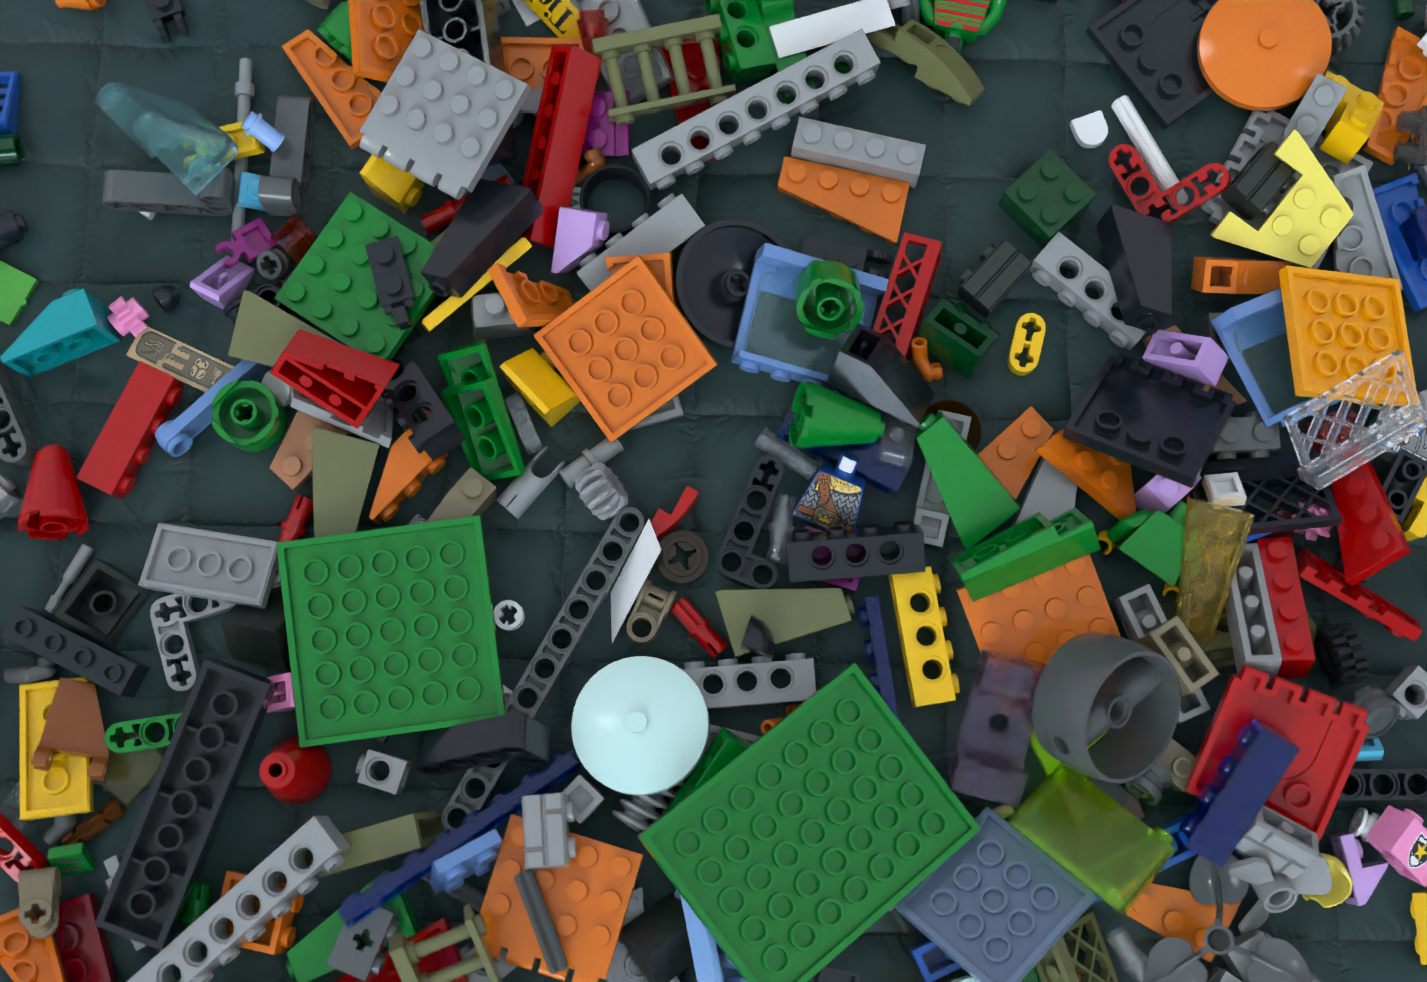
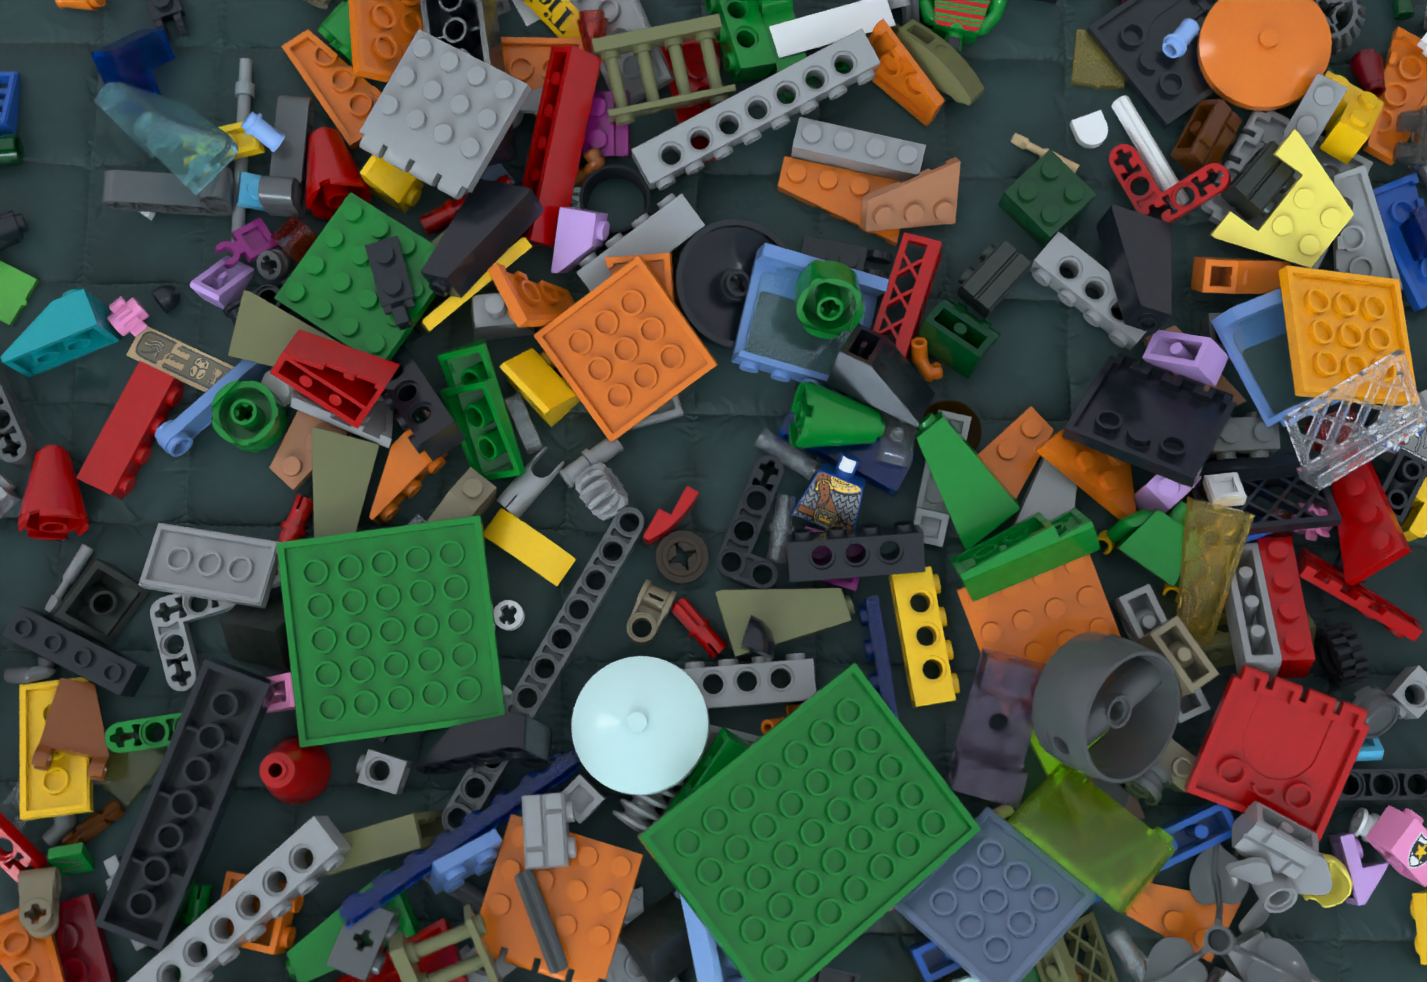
(133, 58): none -> clear blue panel
(331, 174): none -> red cone
(529, 546): none -> yellow brick
(633, 576): white sticker -> none
(902, 76): none -> orange wing
(916, 202): none -> nougat wing
(1018, 343): yellow beam -> none
(1024, 143): none -> tan piece
(1092, 66): none -> clear yellow piece
(1176, 44): none -> light blue pin
(1206, 135): none -> reddish brown brick
(1237, 792): clear blue brick -> none
(1369, 71): none -> dark red cone

